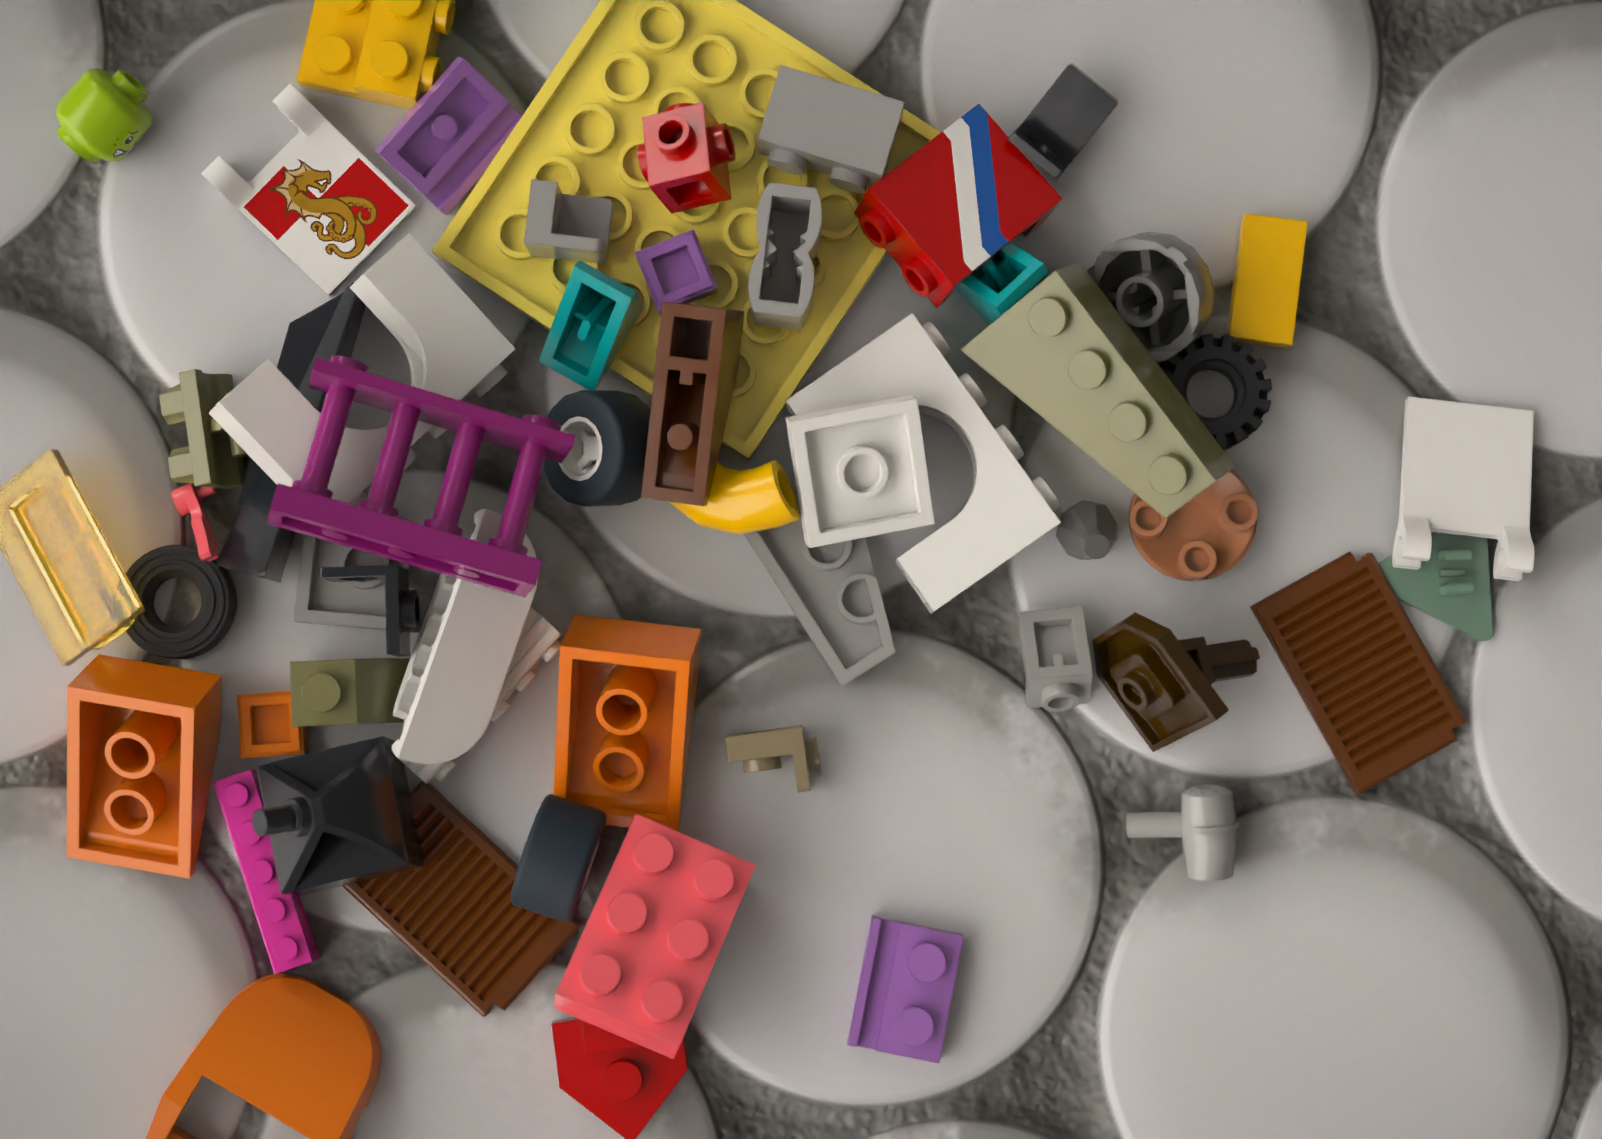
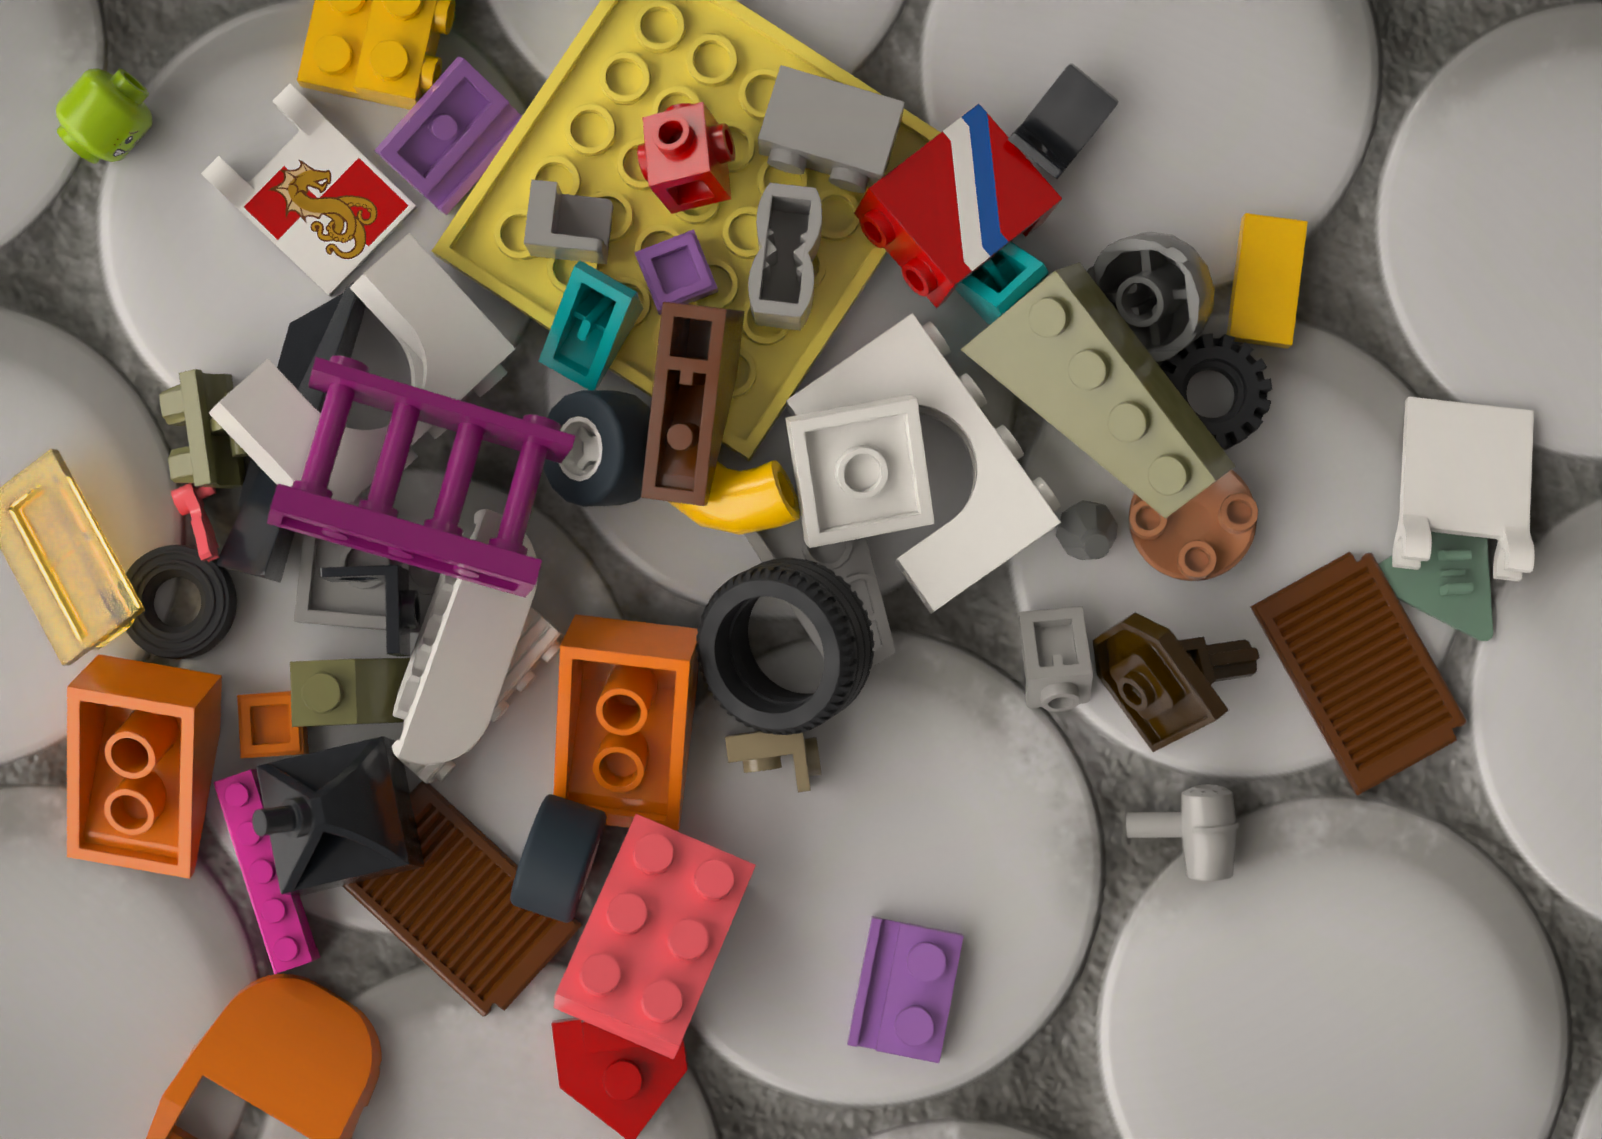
(737, 678): none -> black tyre

